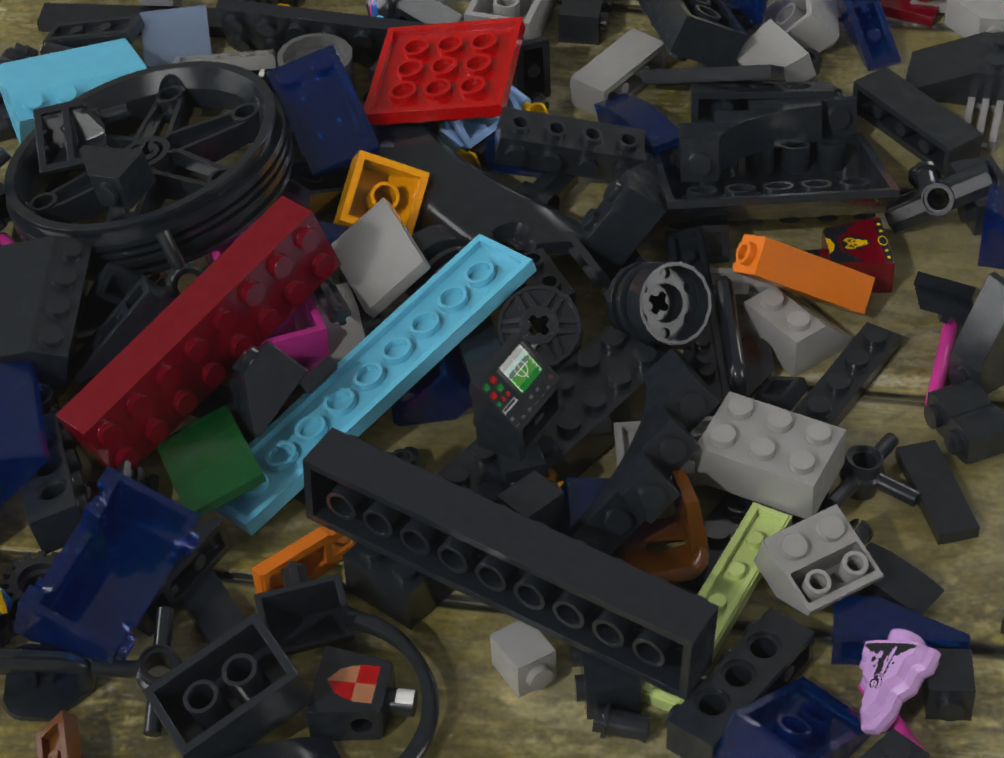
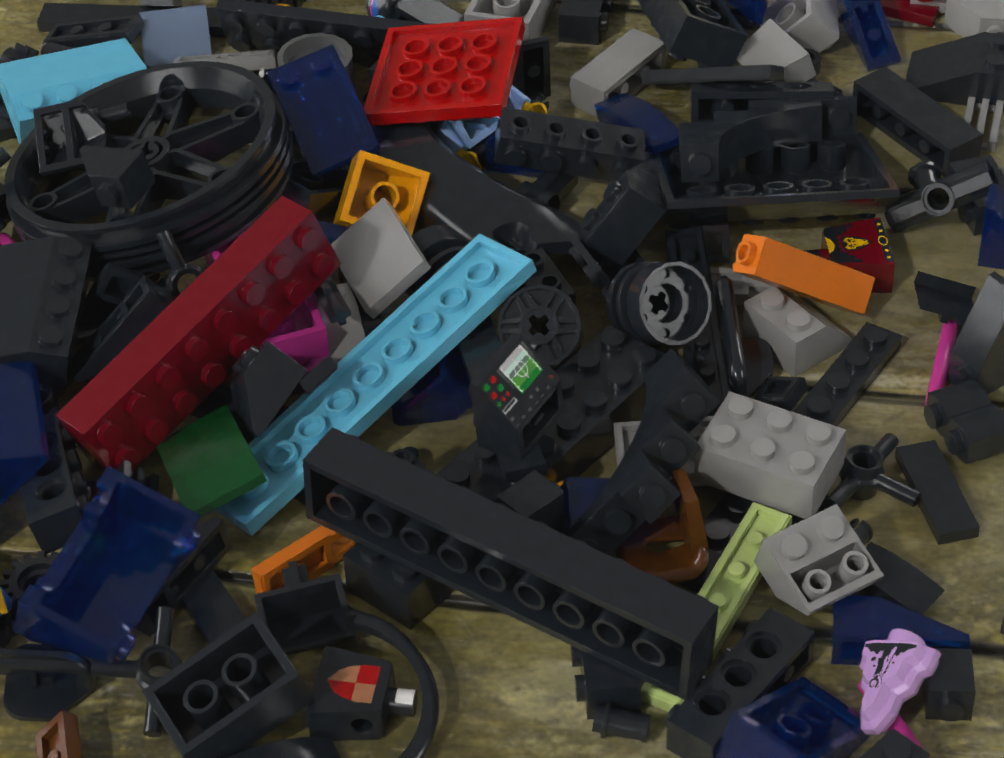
(523, 657): light grey brick -> none

